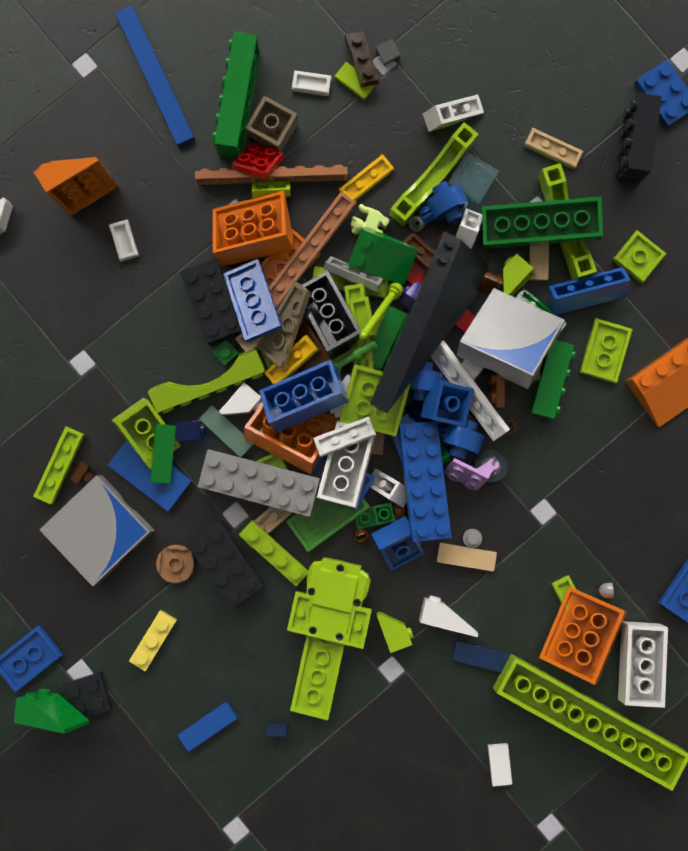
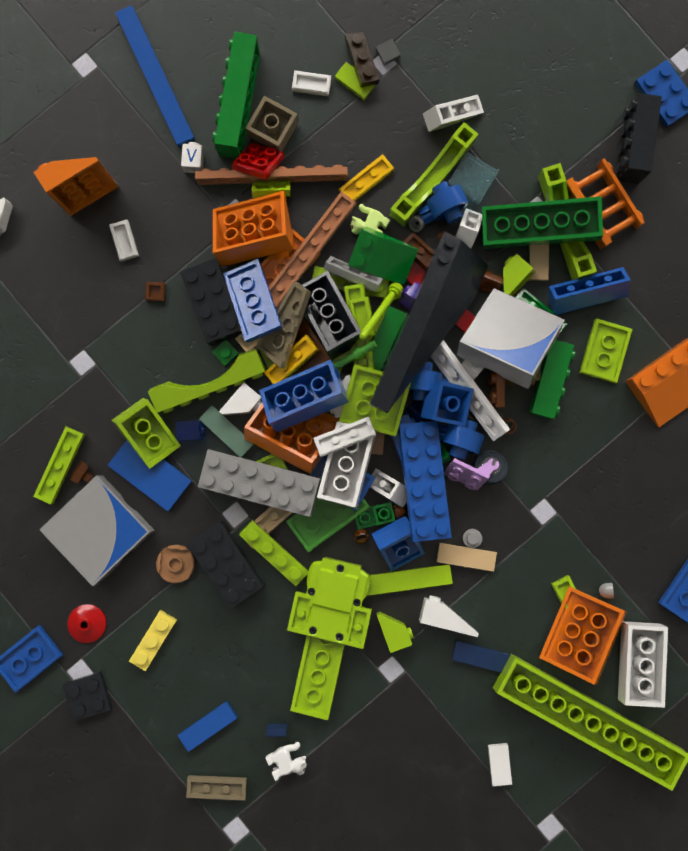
(48, 712): green slope -> none
(95, 619): none -> red dish
(155, 292): none -> reddish brown tile
(162, 453): green tile -> none
(192, 157): none -> white brick
(216, 787): none -> dark tan plate
(284, 763): none -> white animal
(410, 579): none -> lime tile
(553, 148): tan tile -> none
(614, 186): none -> orange fence
(639, 257): lime tile -> none

